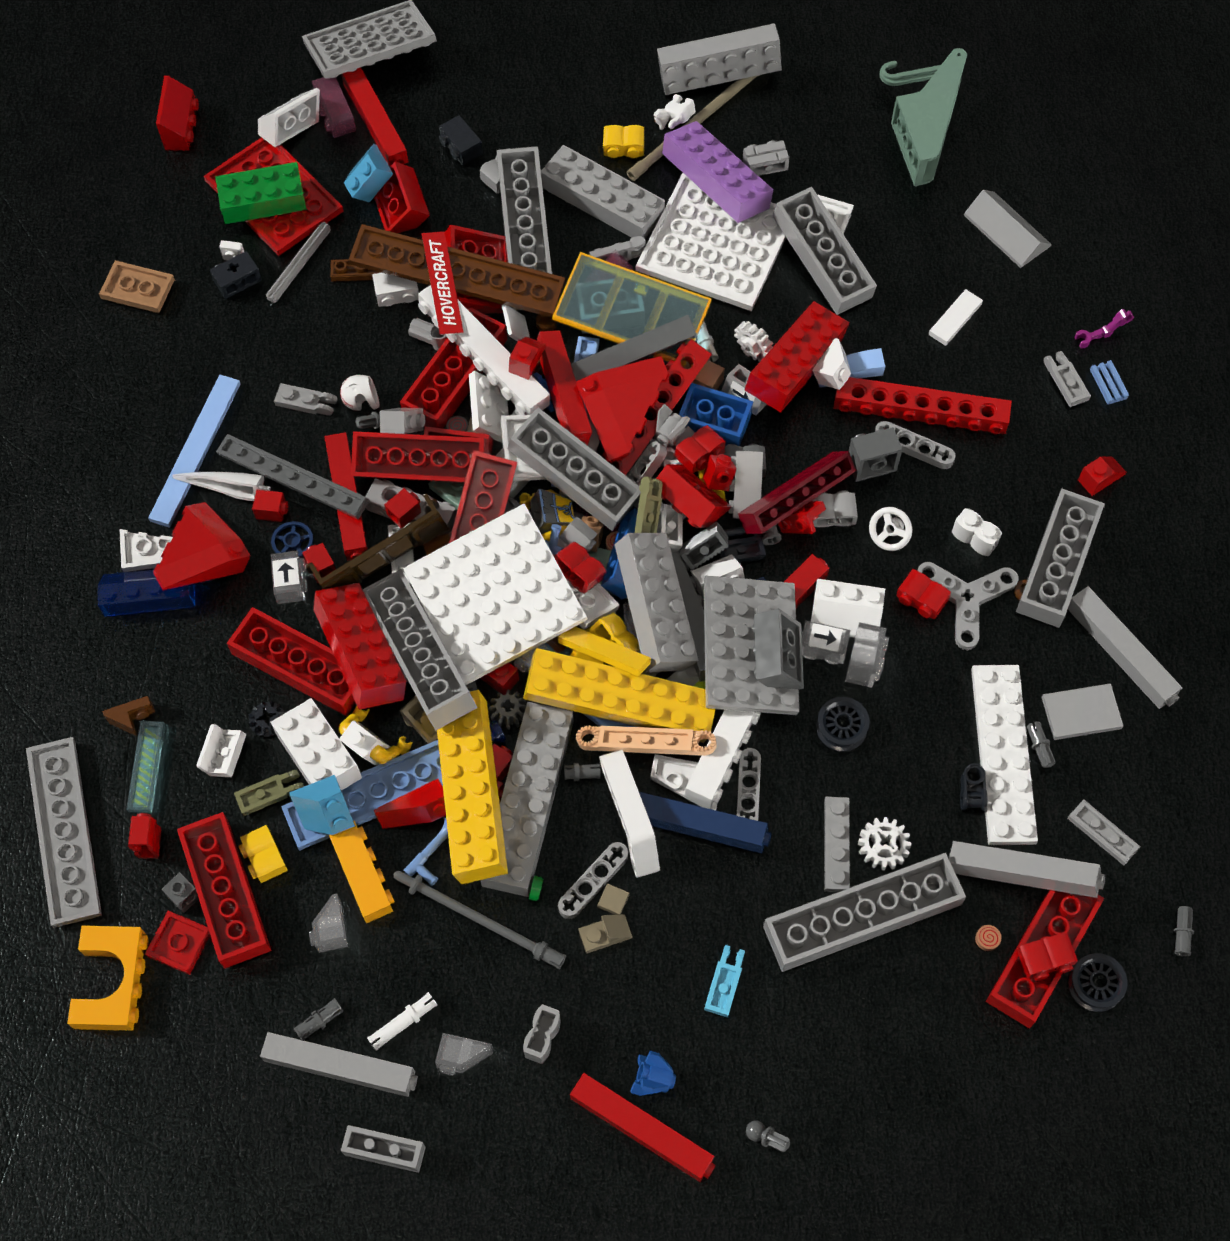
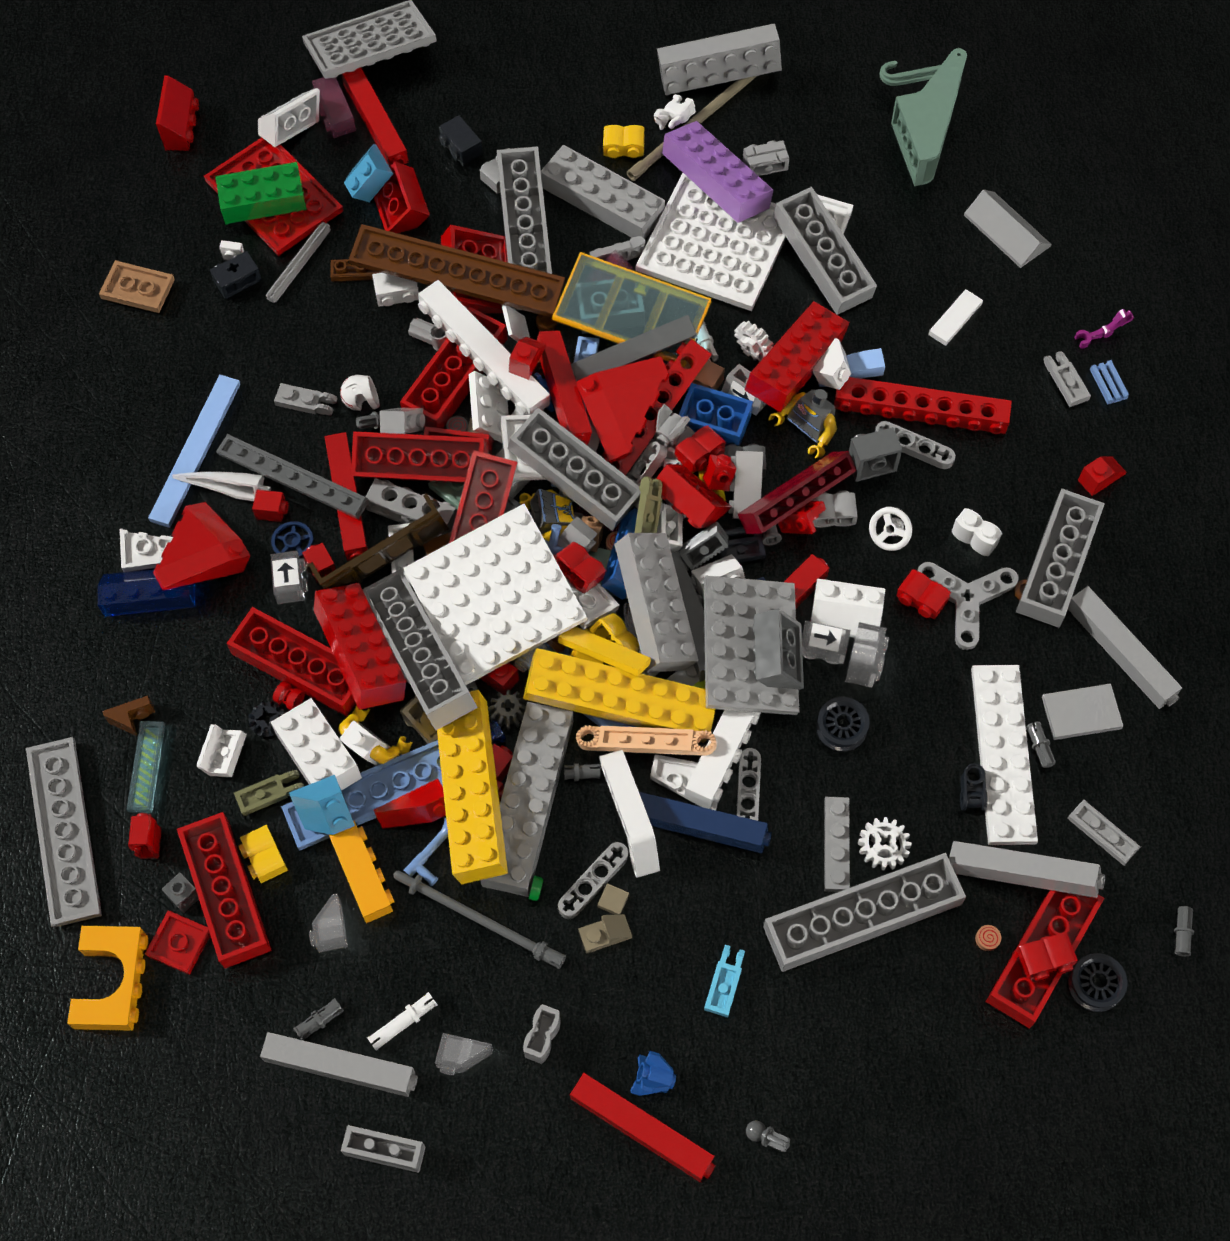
(288, 695): none -> red wheel
(403, 507): red brick -> none
(442, 283): red sticker -> none
(813, 416): none -> torso

